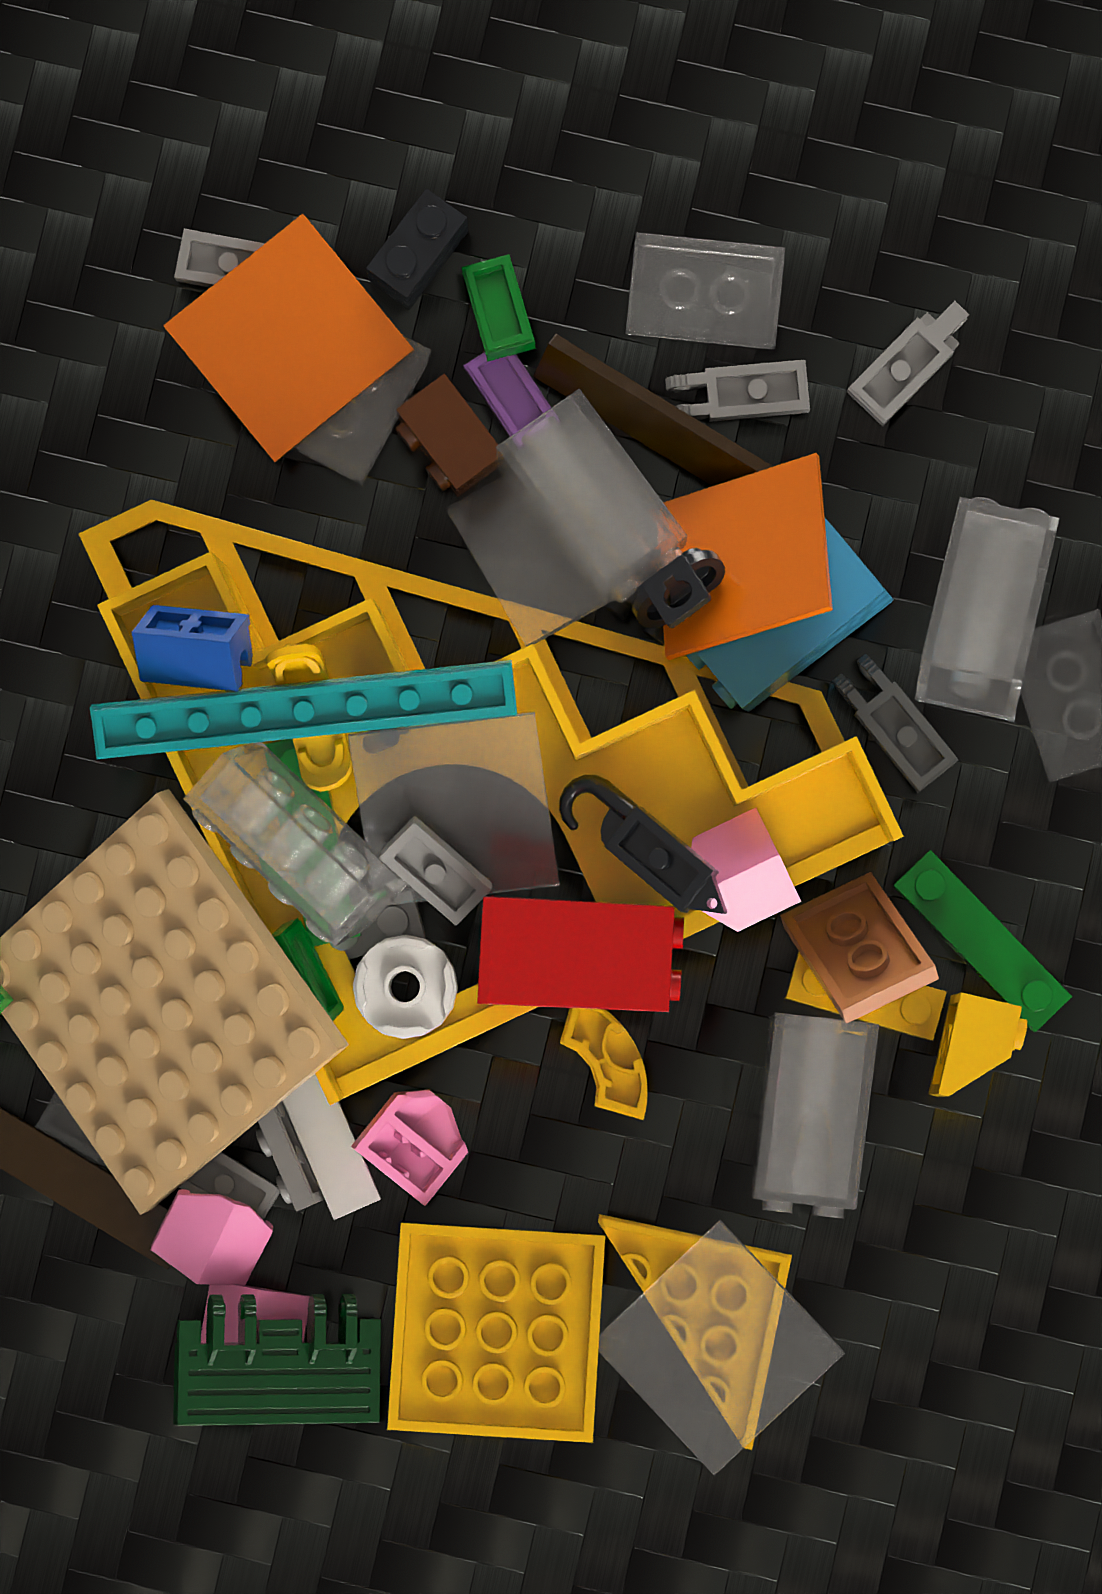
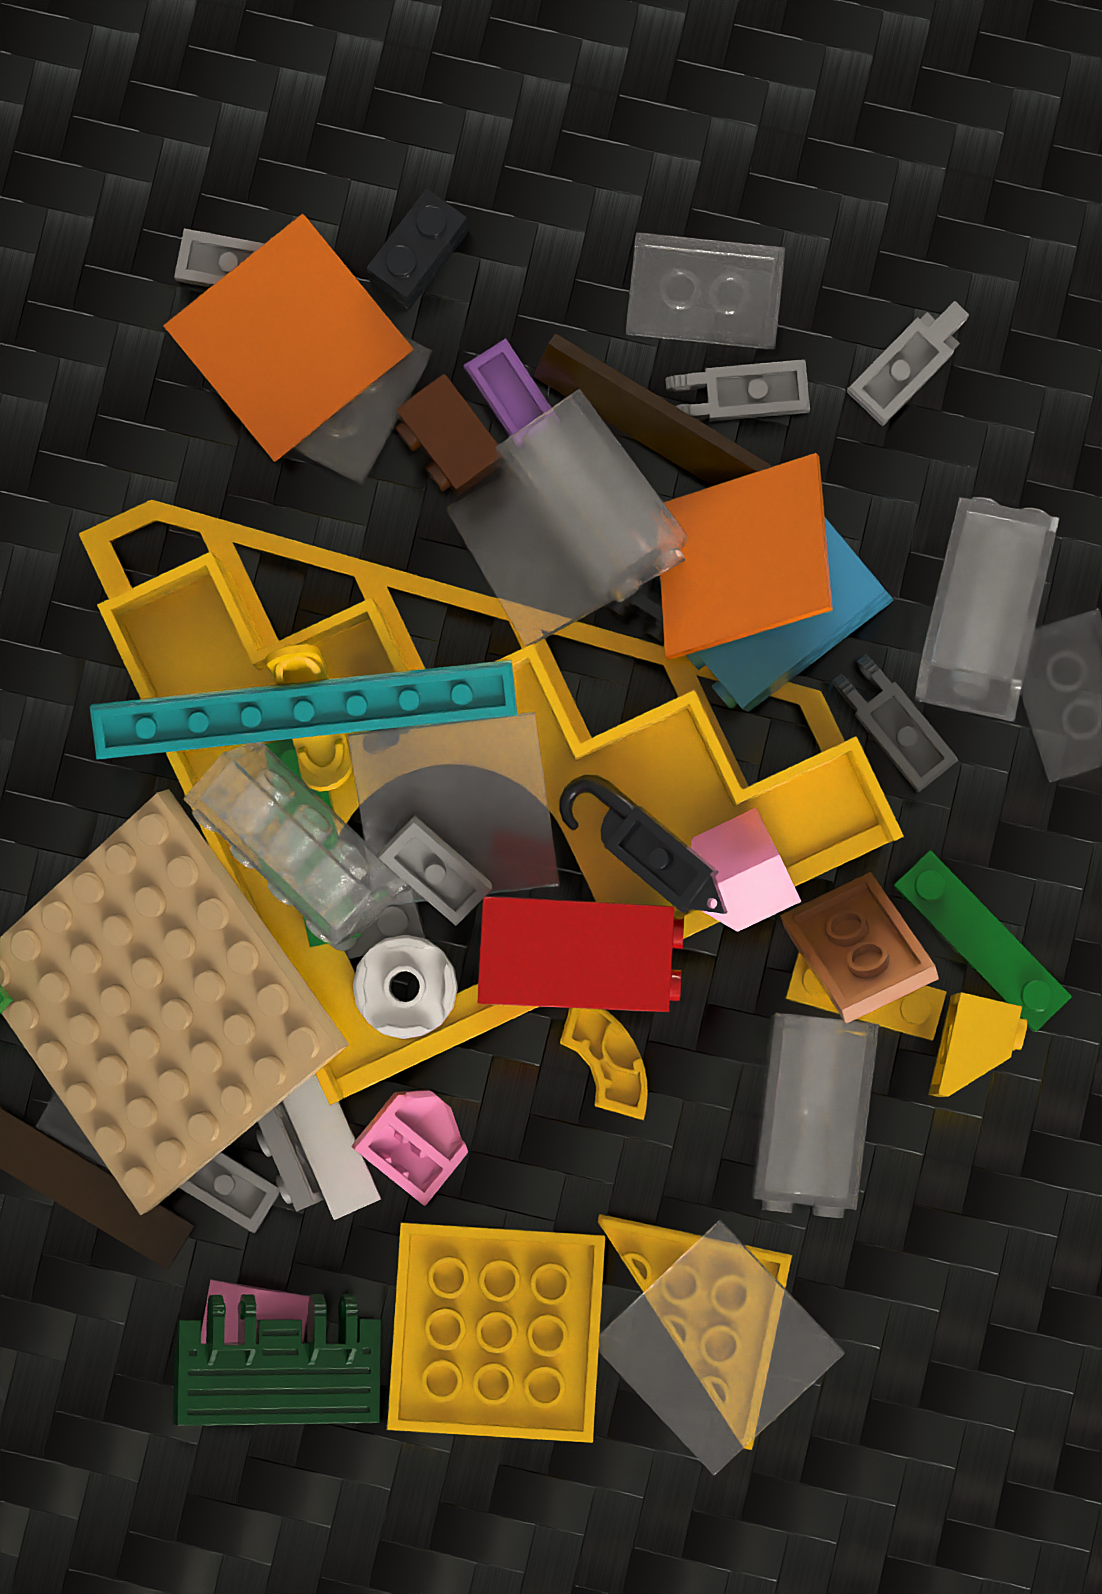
(192, 647): blue hinge -> none
(211, 1238): bright pink slope -> none
(302, 954): green tile -> none
(498, 307): green tile -> none
(678, 589): black bracket -> none

